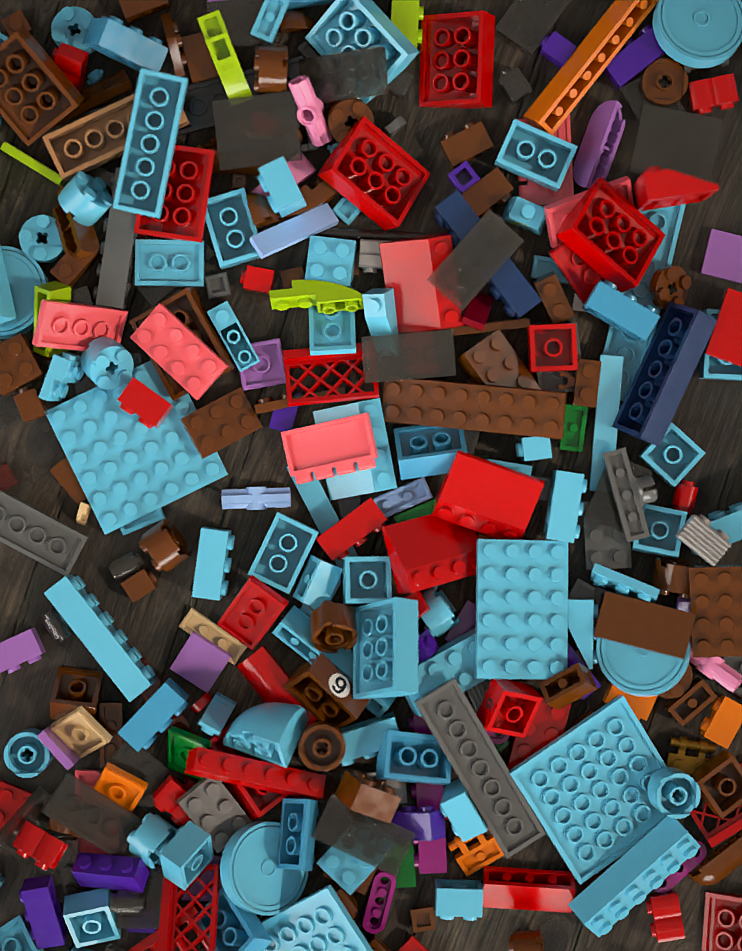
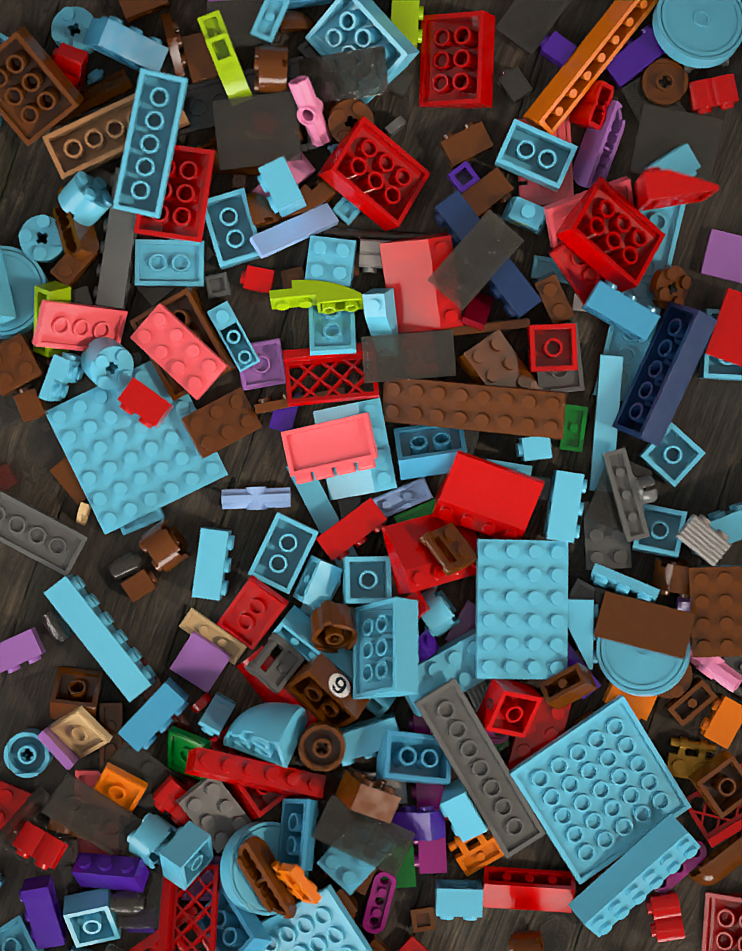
(15, 22): reddish brown plate -> none
(32, 163): lime tile -> none
(255, 862): none -> reddish brown brick
(281, 667): none -> dark grey plate
(296, 882): none -> orange plate
(454, 547): none -> reddish brown plate
(584, 383): reddish brown brick -> none
(591, 109): none -> red brick
(673, 792): medium azure brick -> none
(679, 160): none -> medium azure slope
(684, 496): red brick -> none

